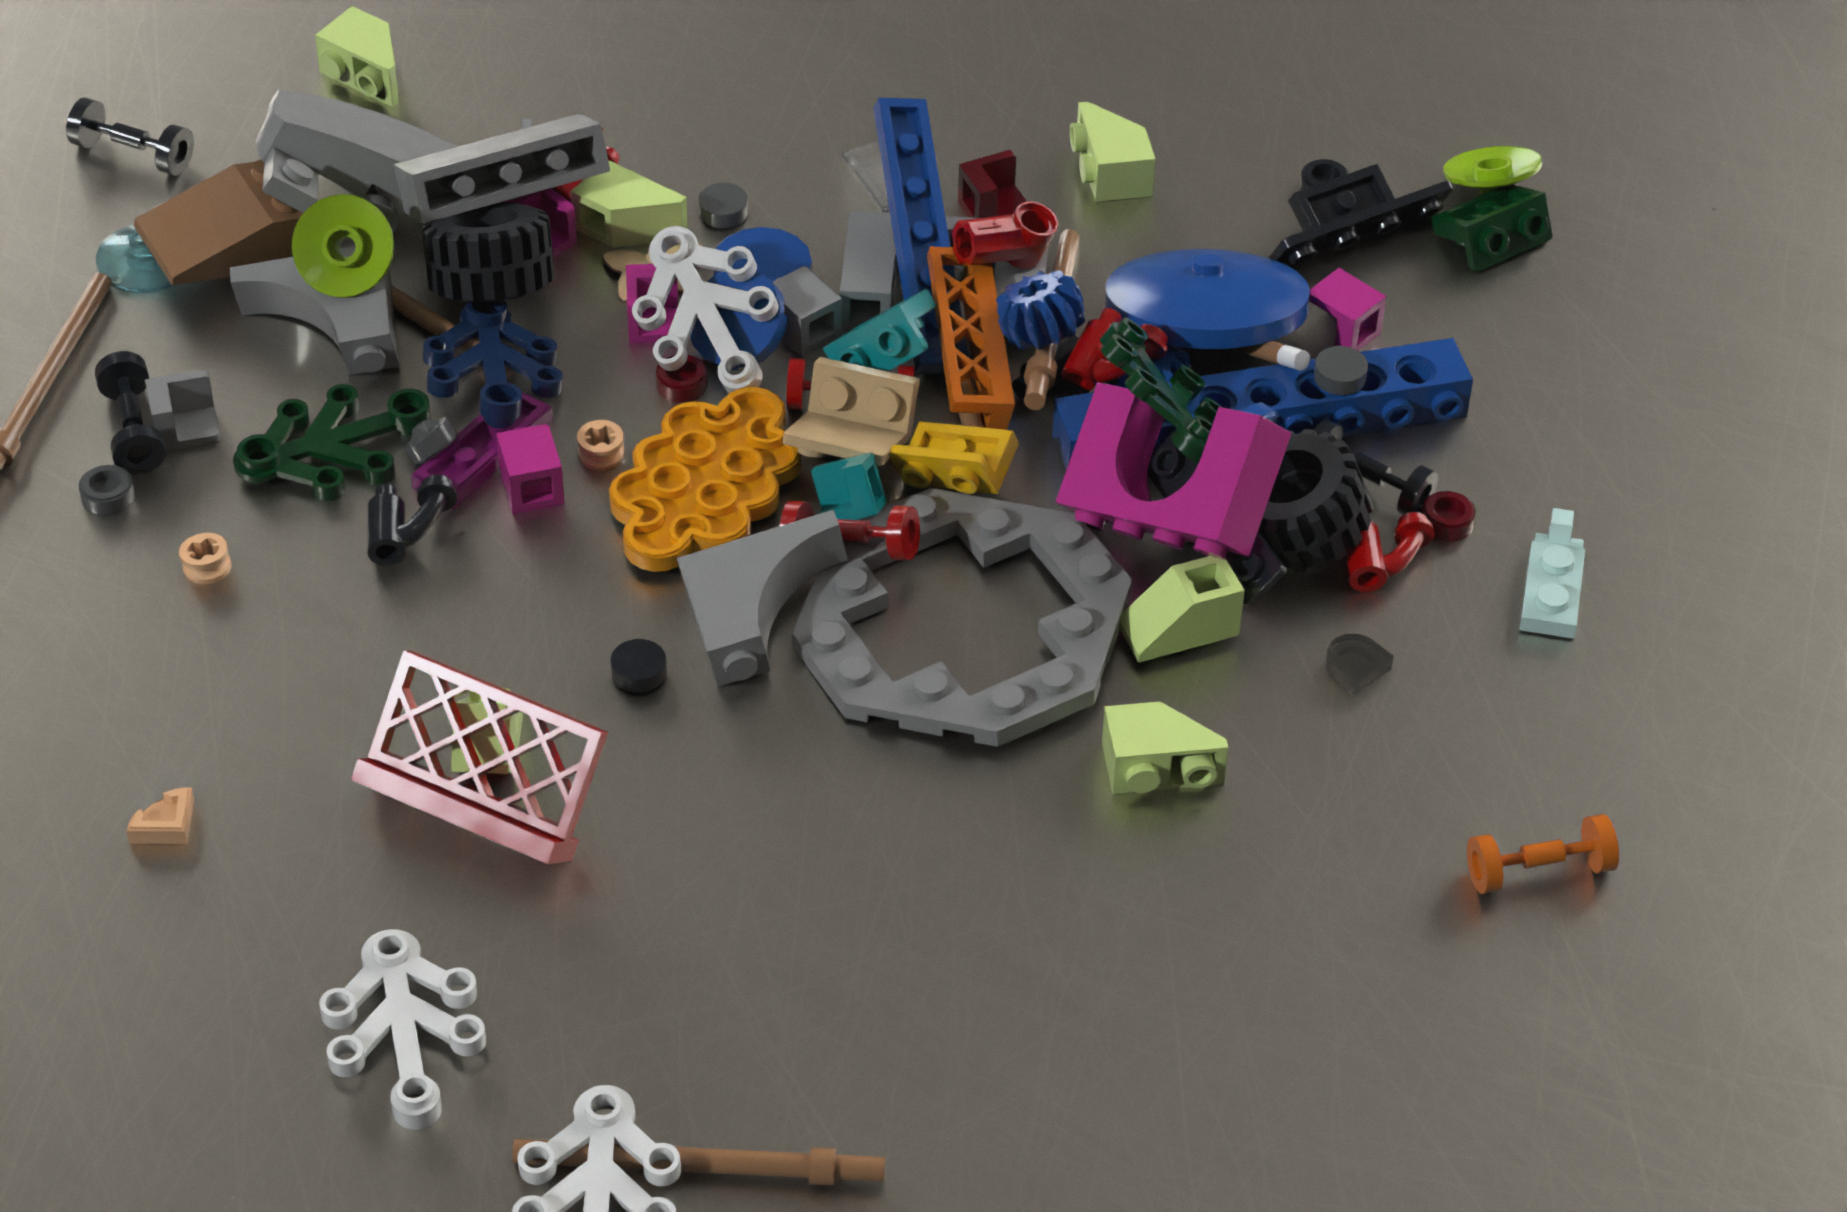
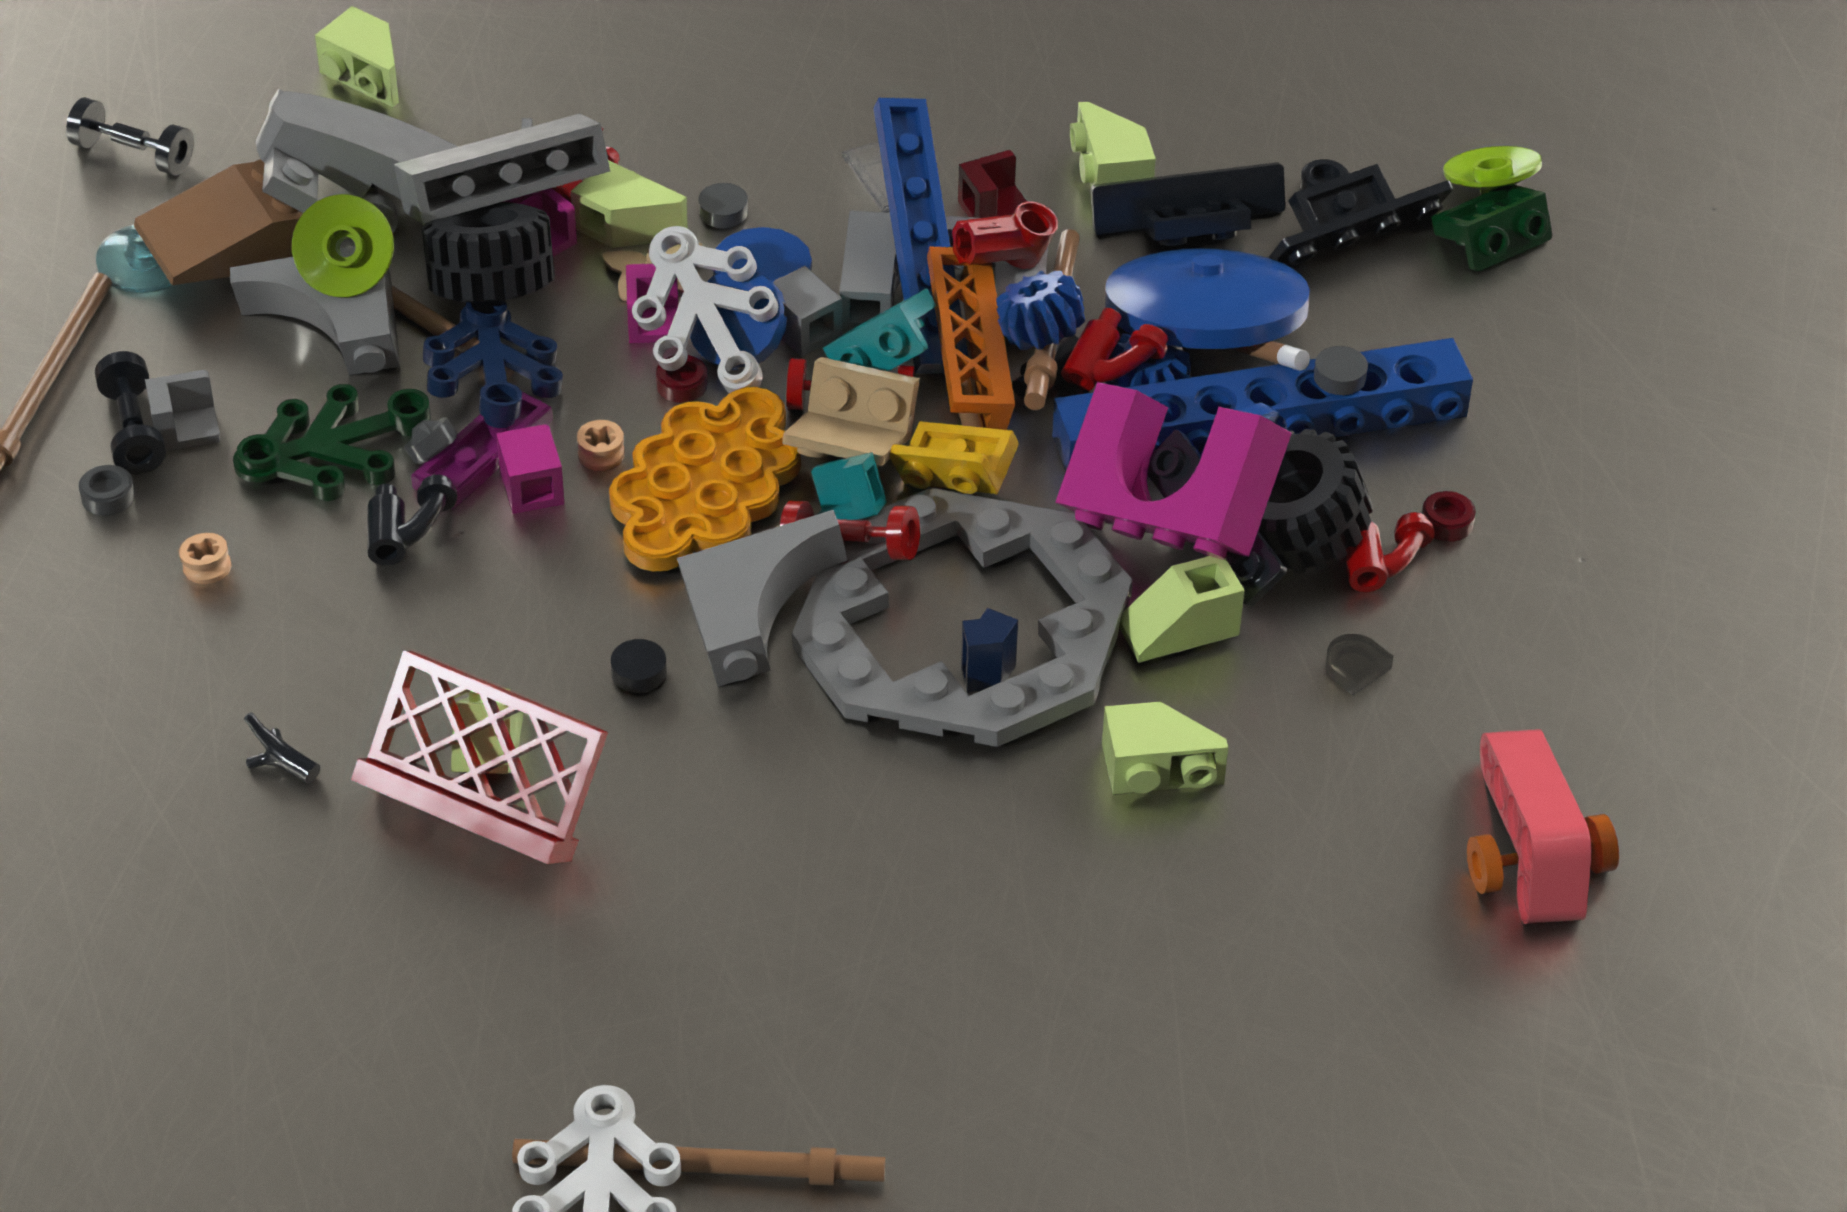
(164, 820): light nougat tile -> none
(280, 753): none -> black bar
(402, 1014): white plant -> none
(988, 650): none -> dark blue piece
(1126, 349): dark green plant -> none
(1189, 203): none -> black bracket
(1355, 306): dark pink panel -> none
(1413, 491): black wheel -> none
(1541, 824): none -> coral beam
(1554, 579): light aqua hinge -> none

